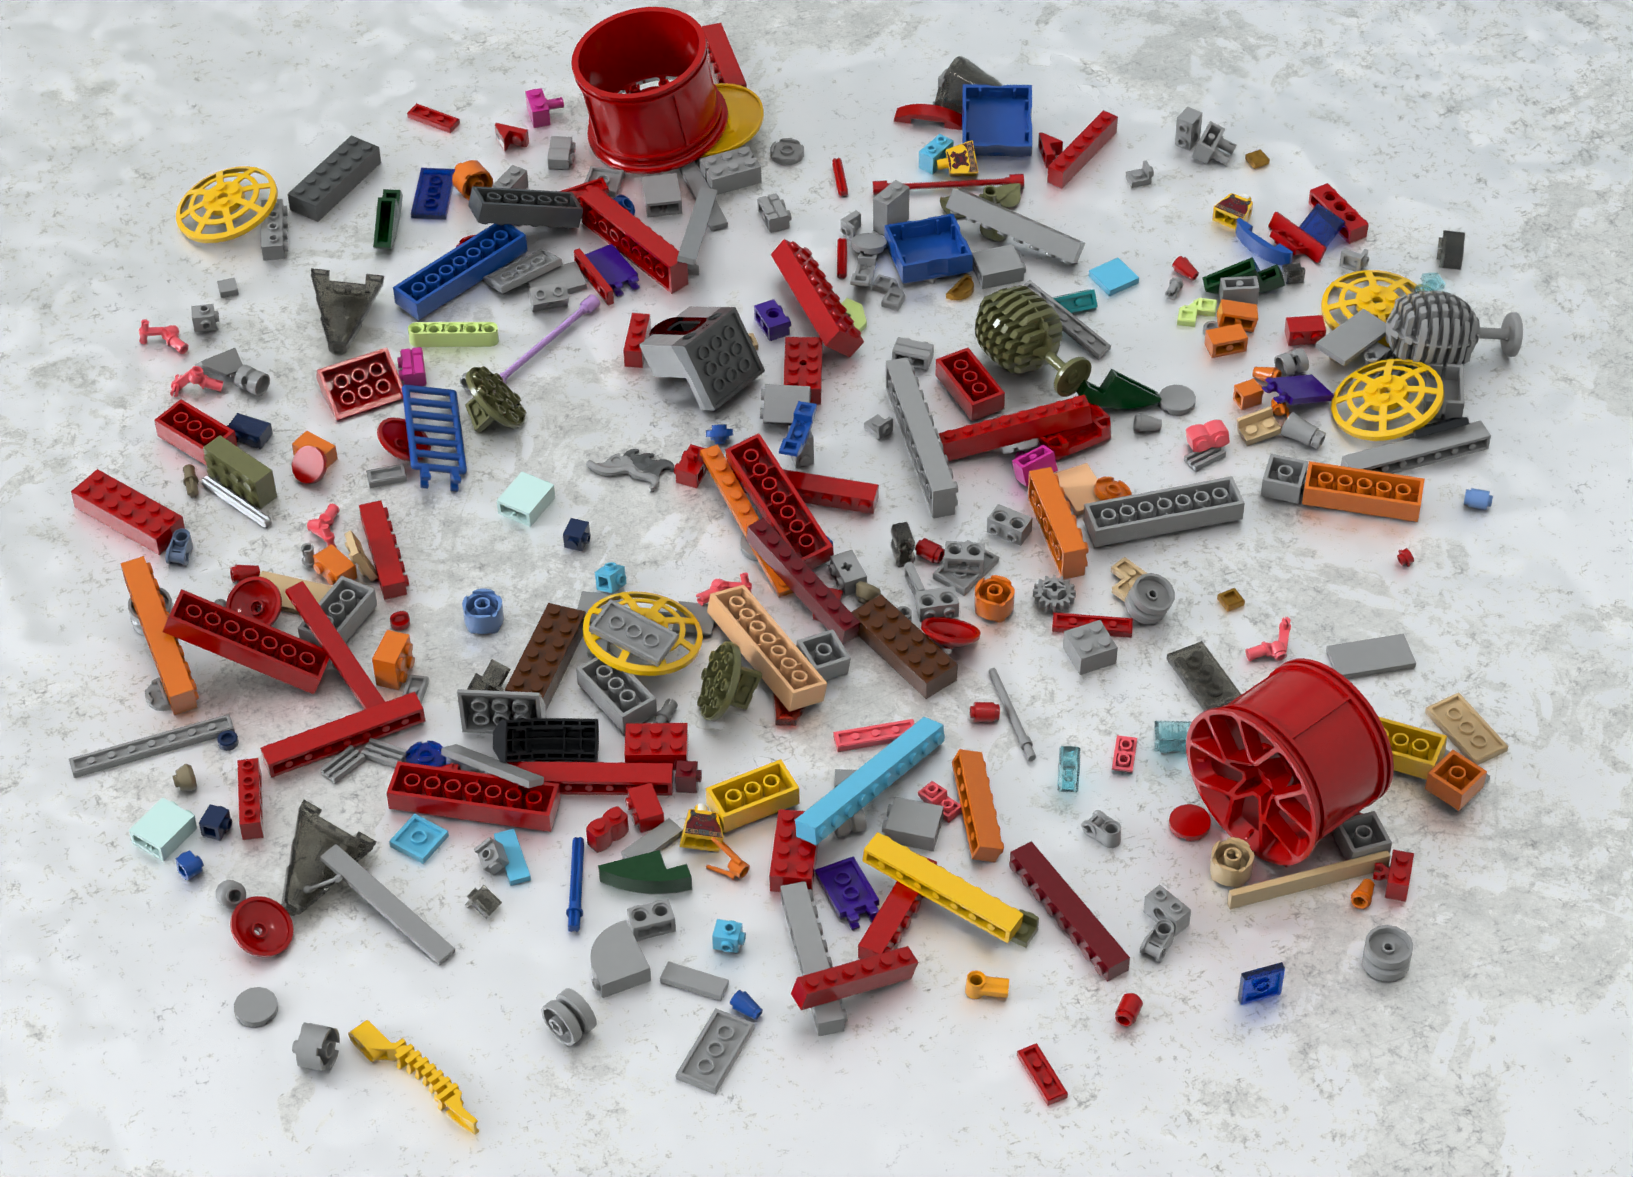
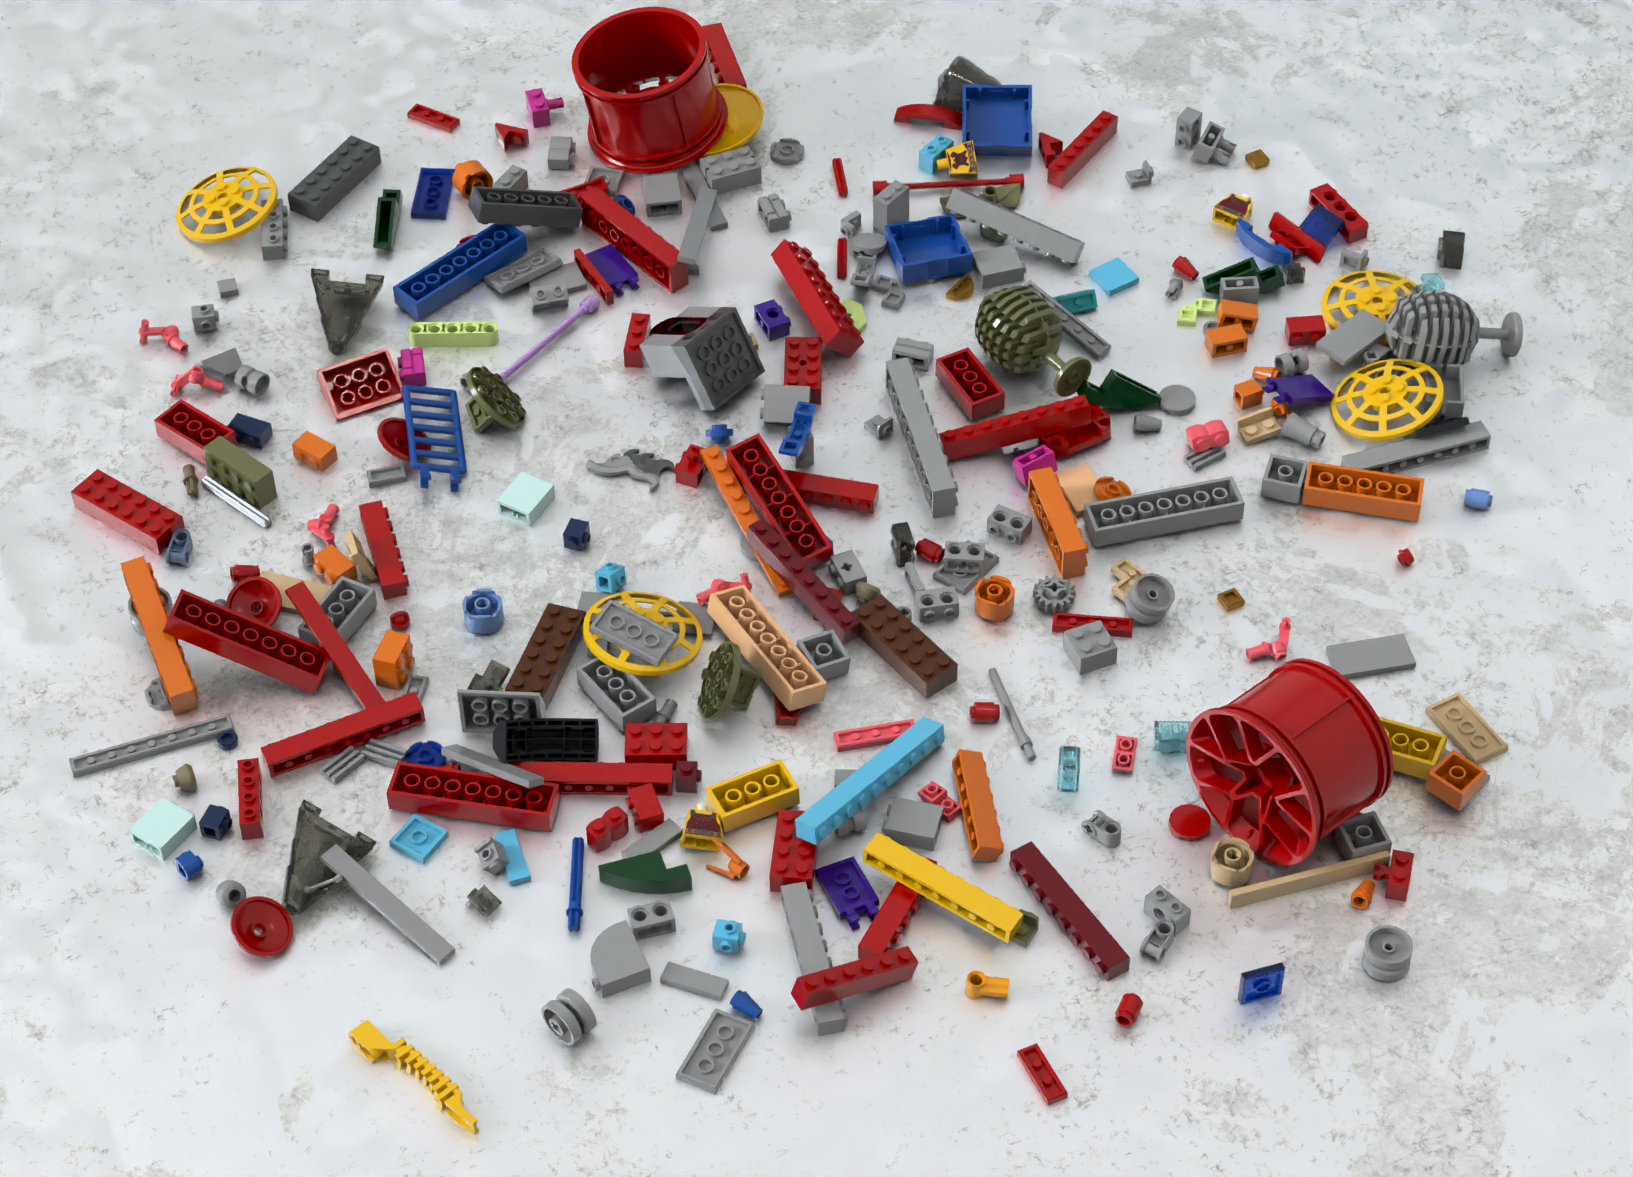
(255, 1006): light grey tile -> none
(309, 464): tile -> none
(316, 1047): light grey brick -> none
(950, 632): red dish -> none
(1203, 676): clear smoke plate -> none

